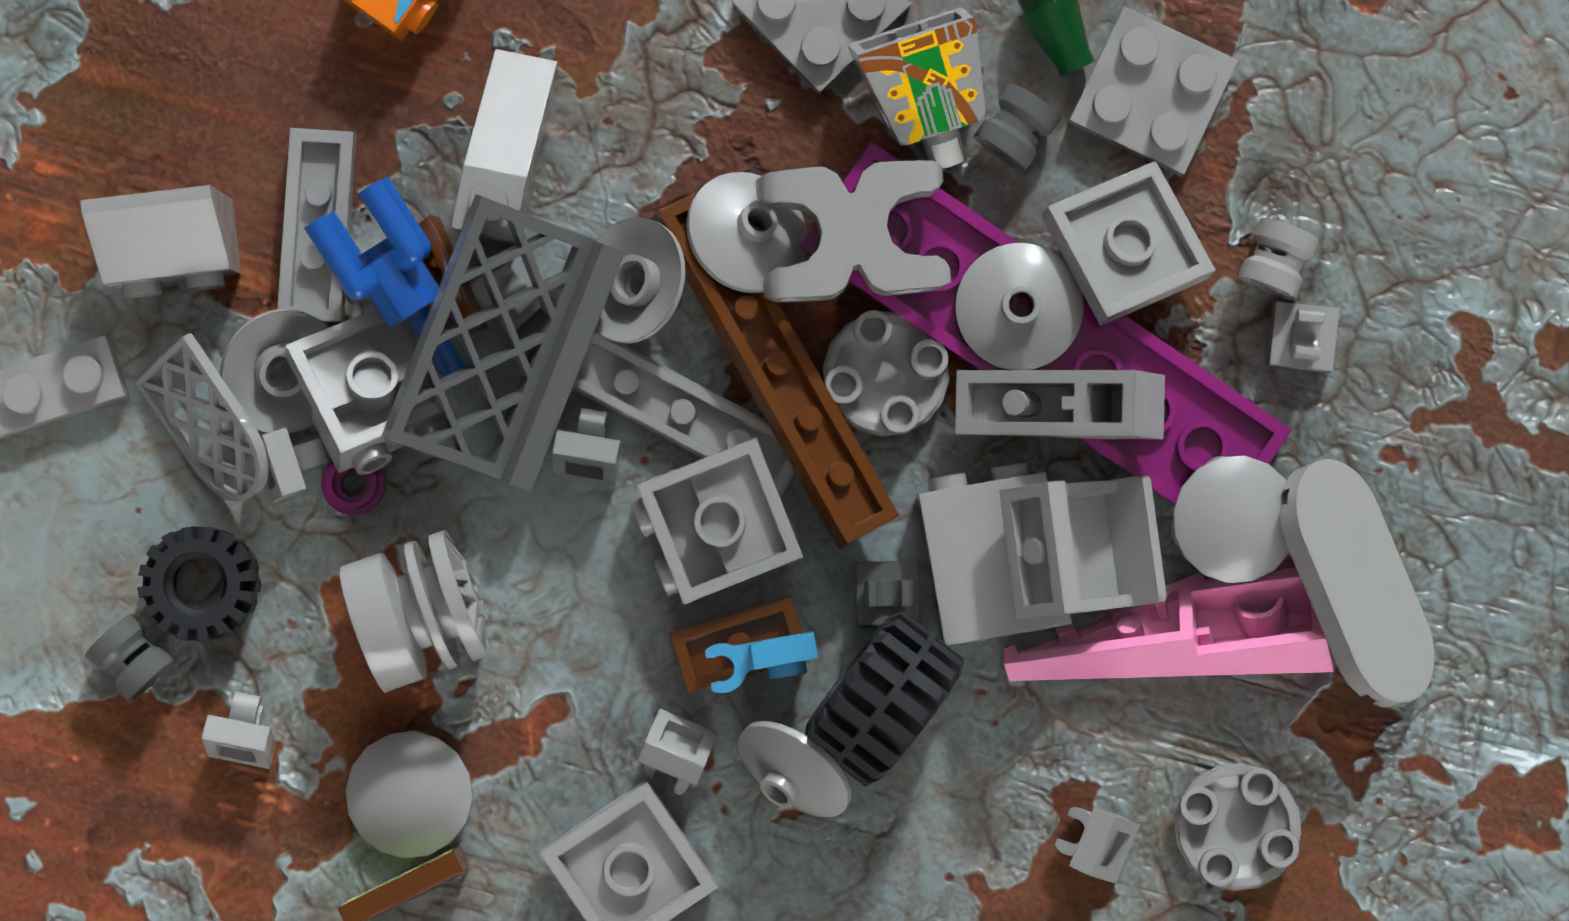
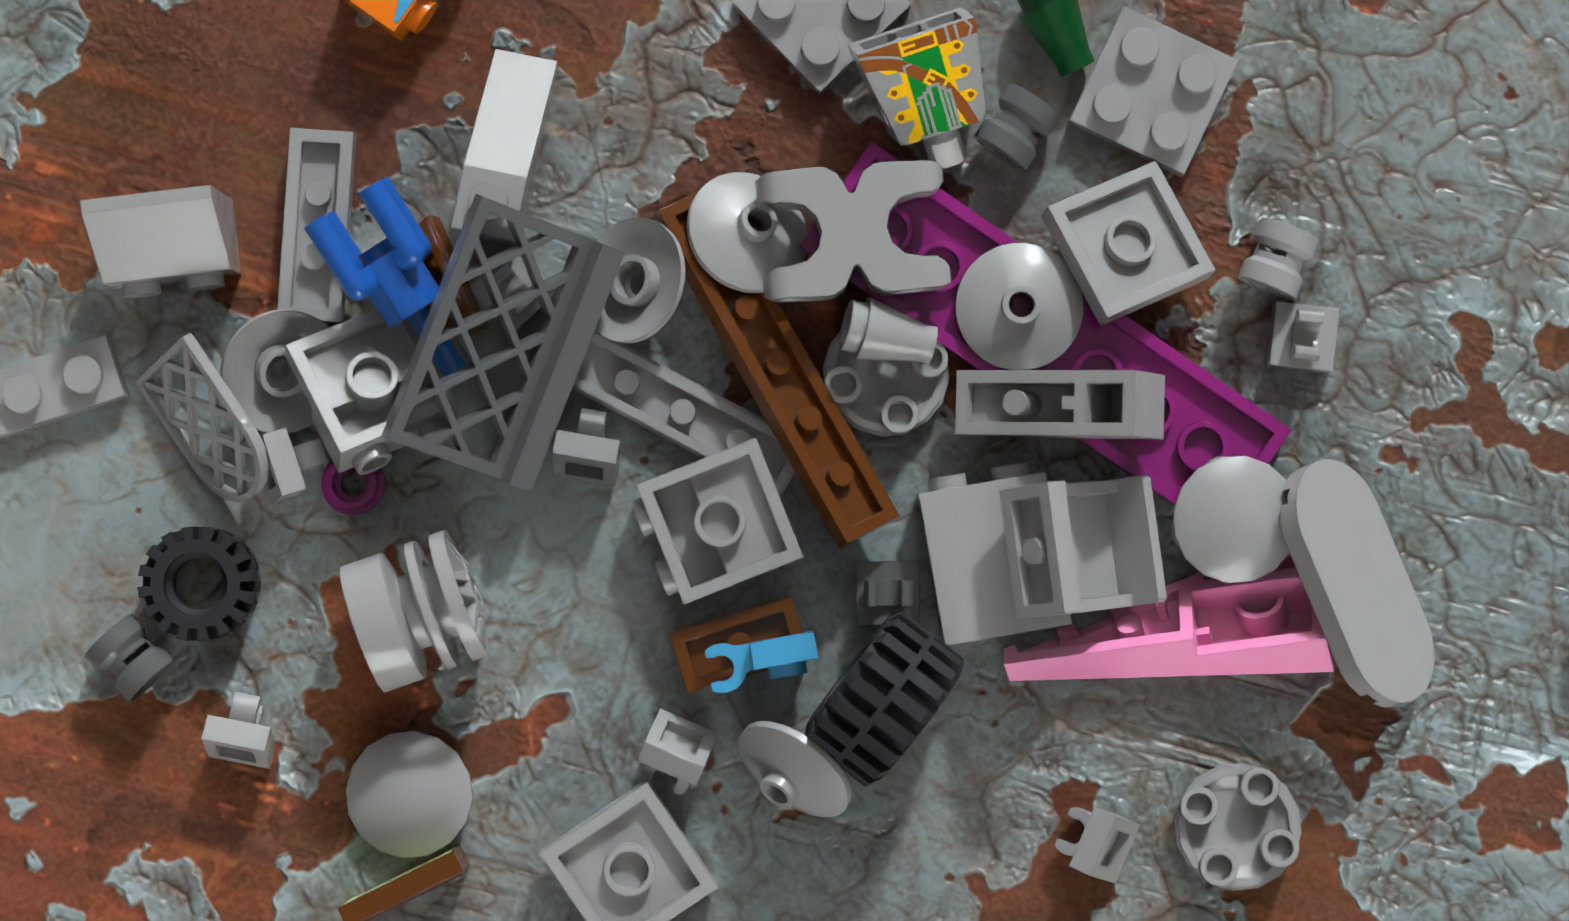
(884, 333): none -> light grey cone

